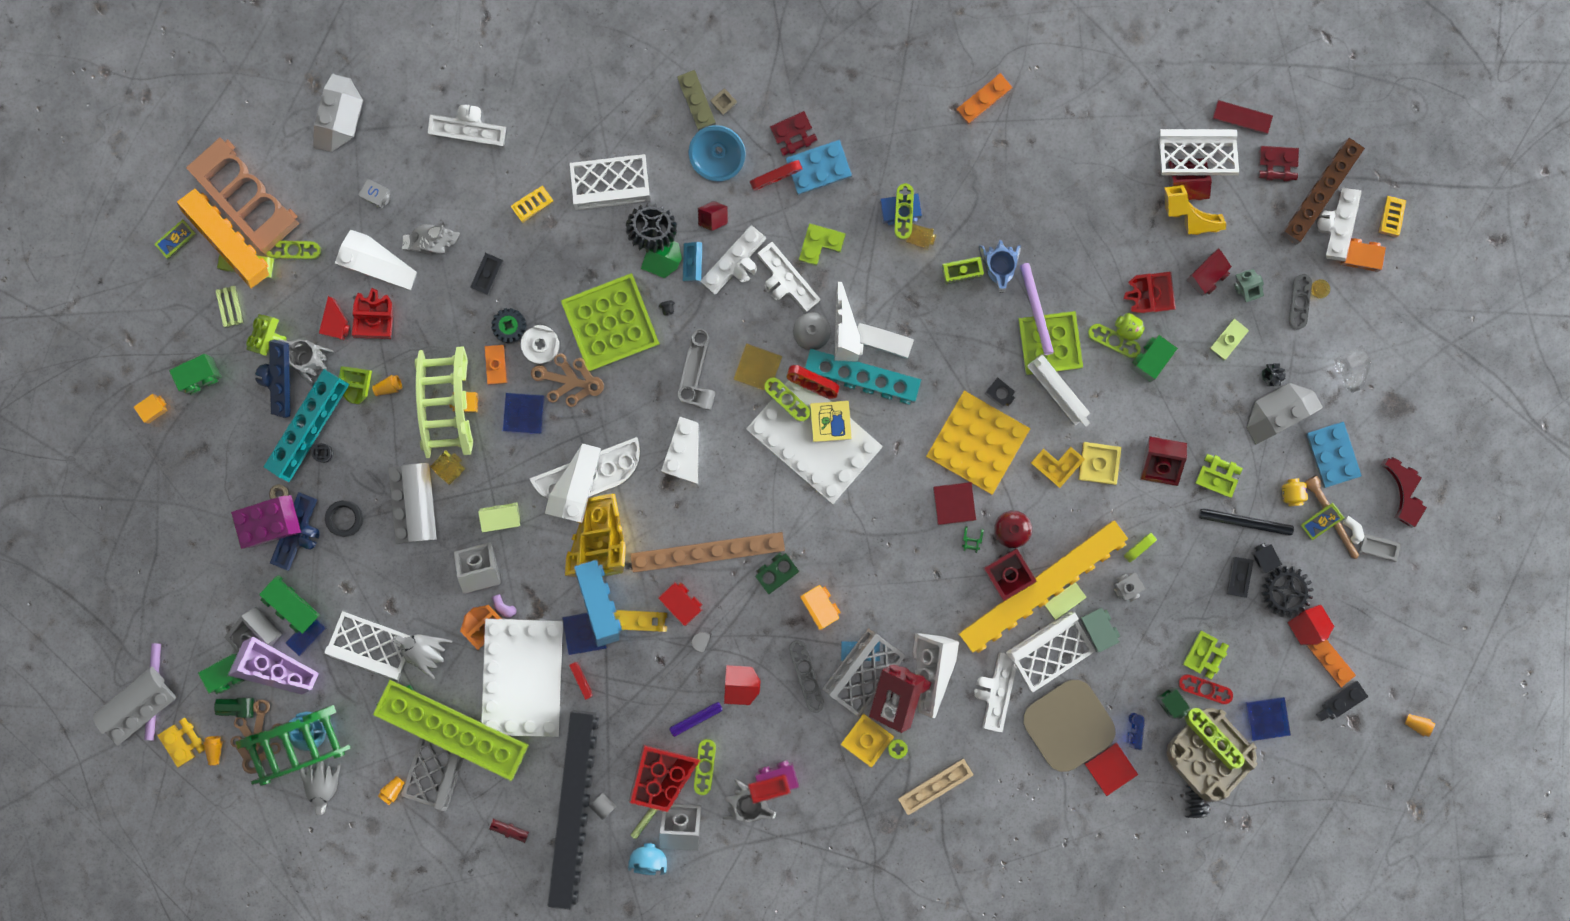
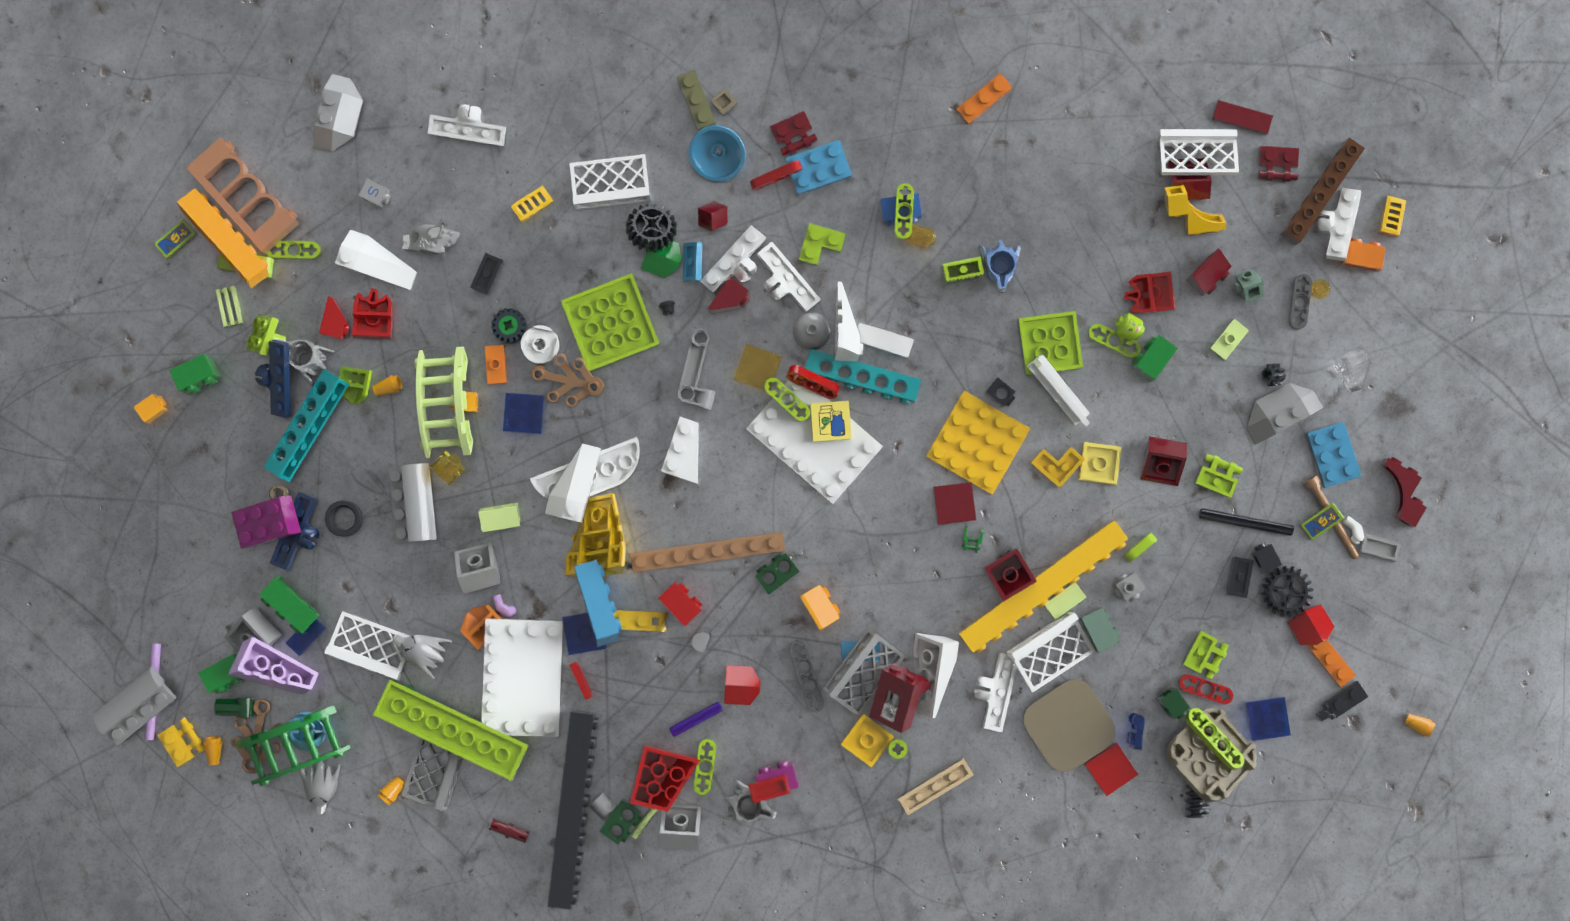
(324, 455): black wheel -> none
(617, 818): none -> dark green brick
(648, 860): medium azure cylinder -> none
(730, 298): none -> dark red slope
(1013, 529): dark red cylinder -> none
(1036, 309): lavender piece -> none
(1294, 492): yellow head -> none

